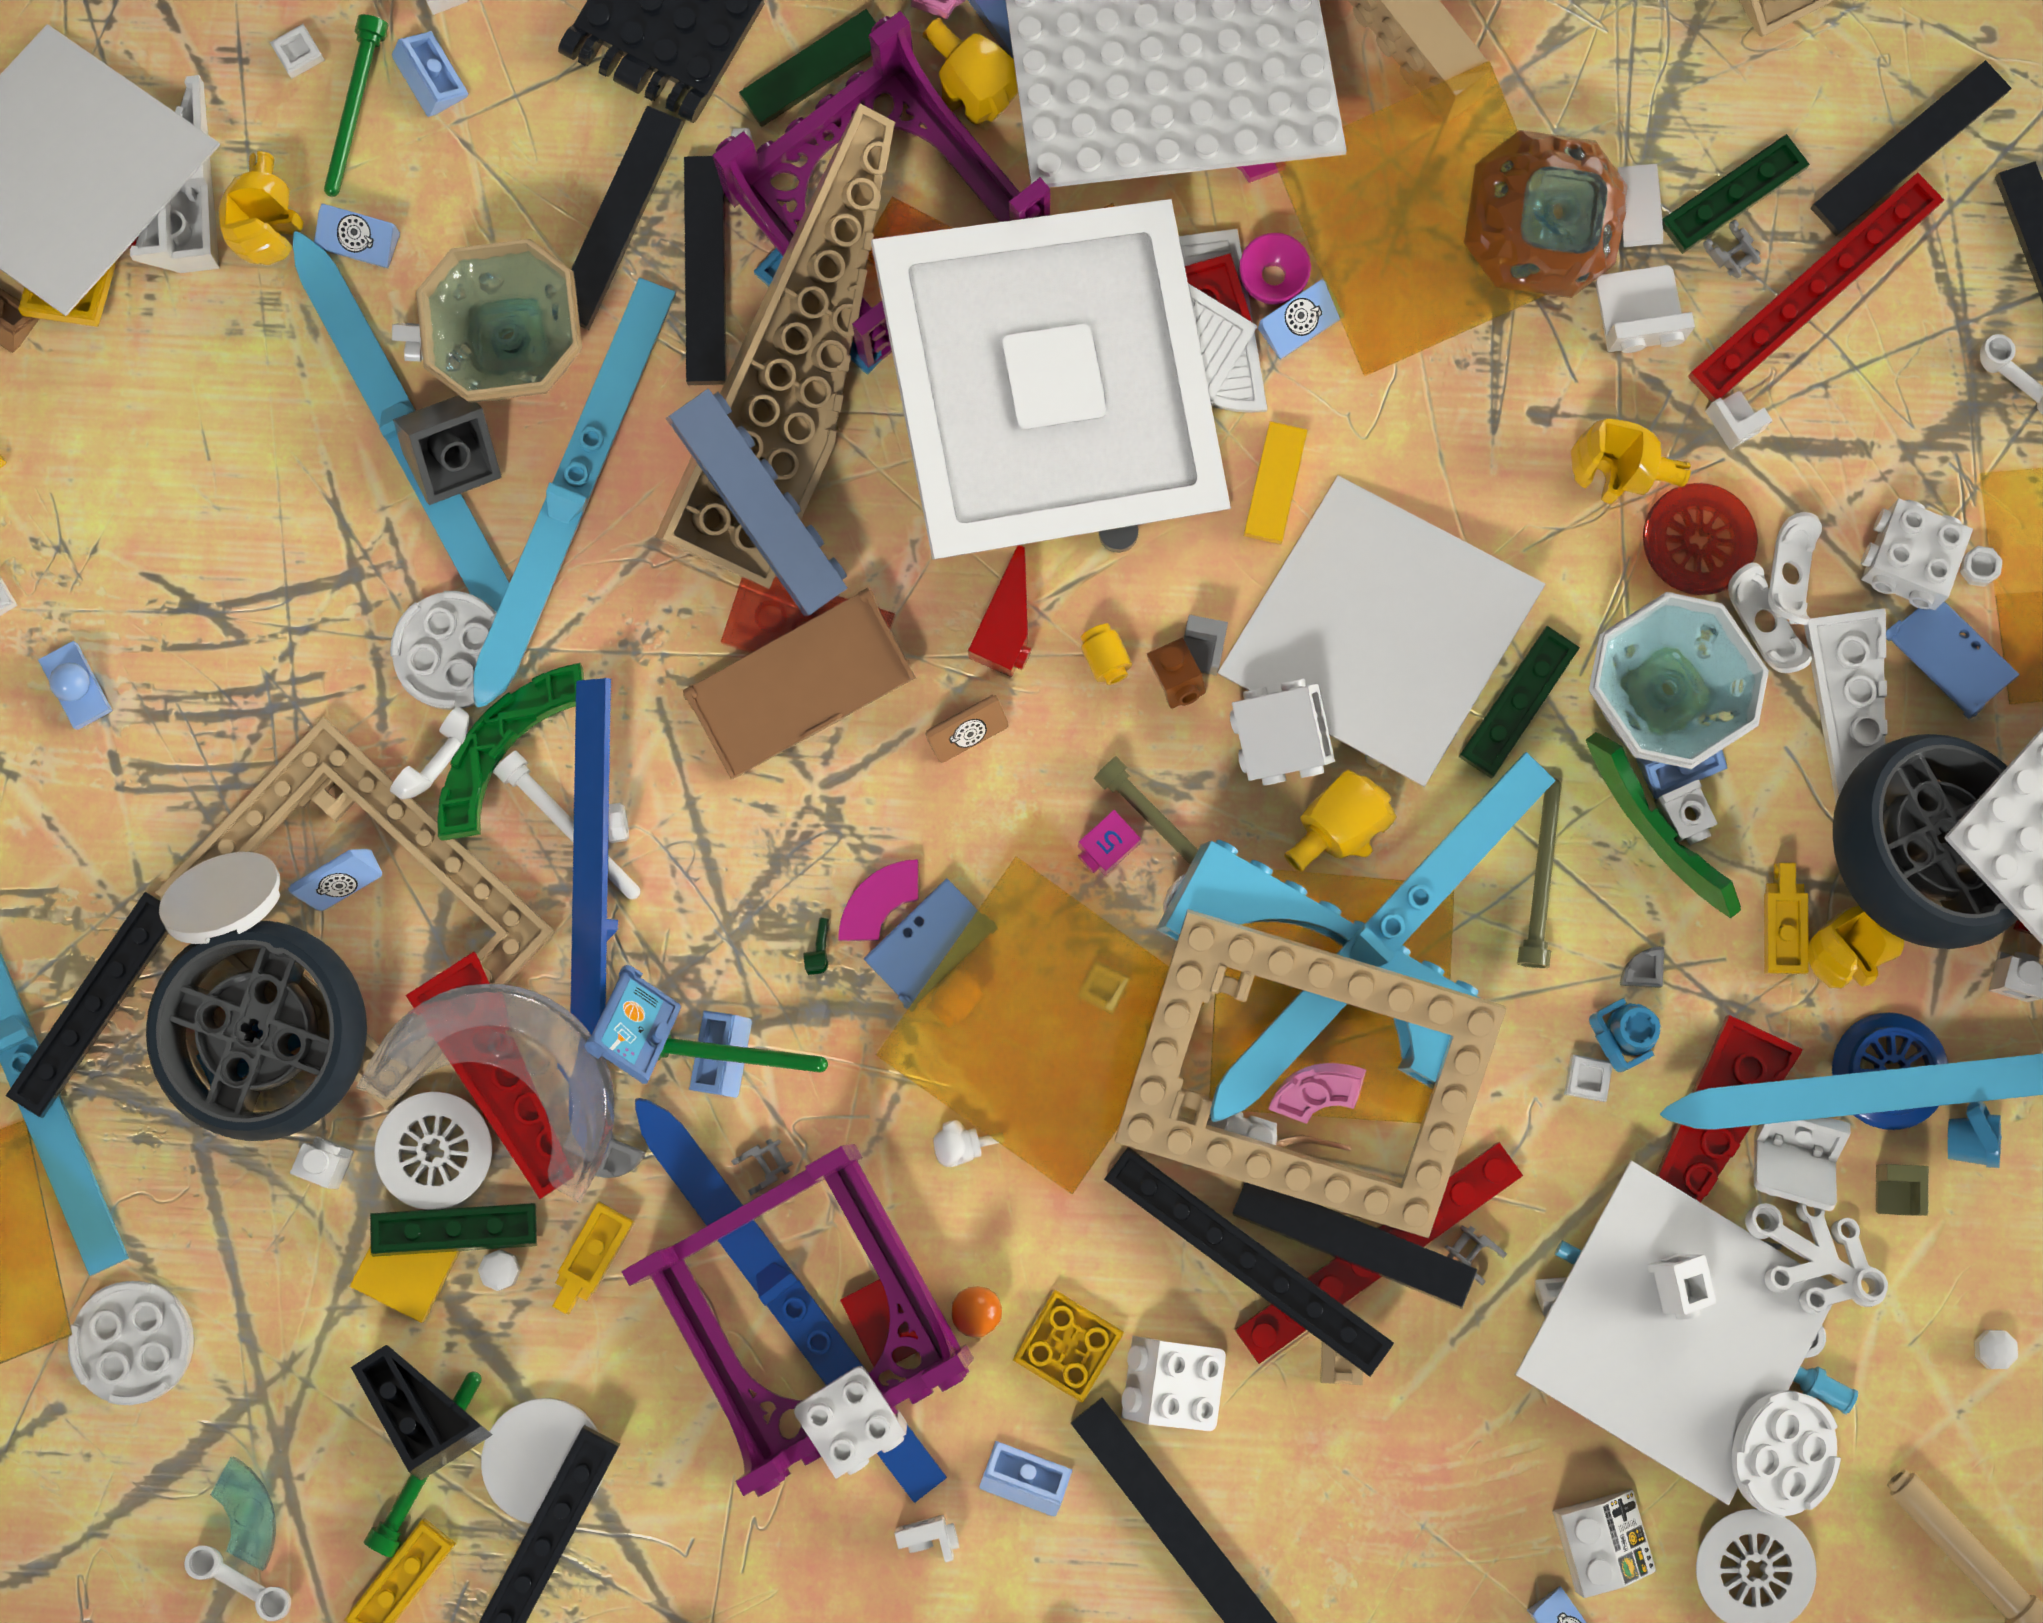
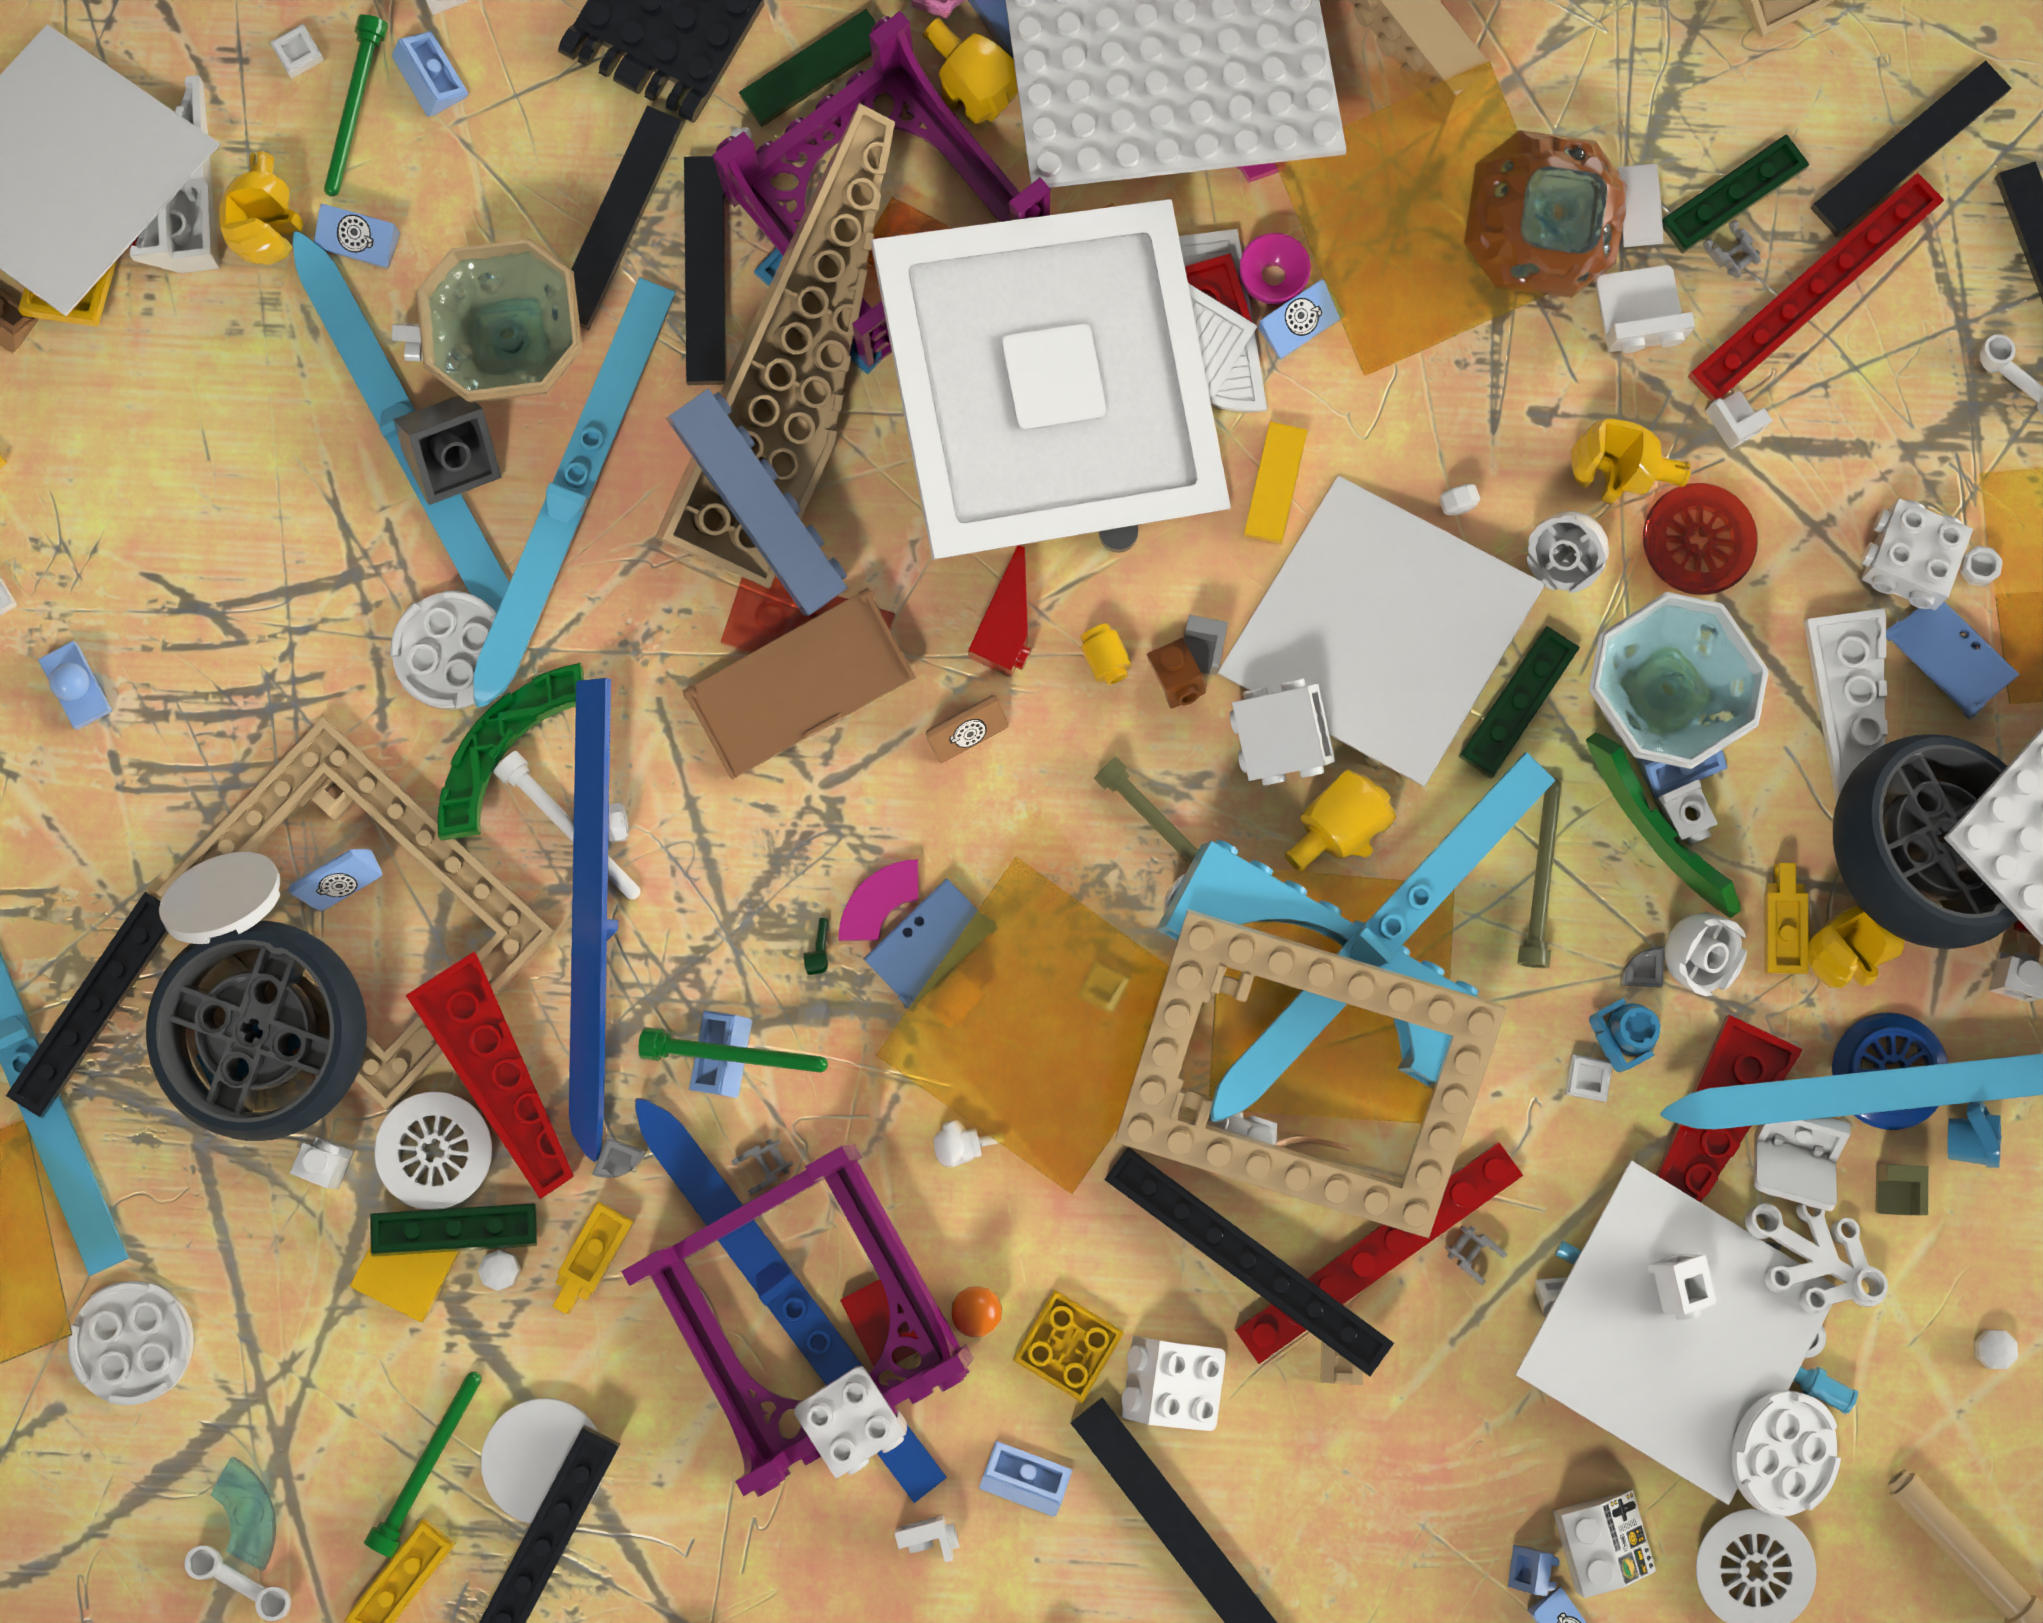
(412, 783): white bar -> none
(416, 1414): black wedge -> none
(524, 1036): clear windscreen -> none
(633, 1025): door -> none
(1107, 844): dark pink brick -> none
(1318, 1088): bright pink tile -> none
(1357, 1243): black tile -> none
(1459, 499): none -> white tile
(1531, 1570): none -> medium blue tile
(1568, 551): none -> white cylinder
(1705, 952): none -> white cylinder
(1780, 646): white piece -> none
(1793, 546): white piece -> none

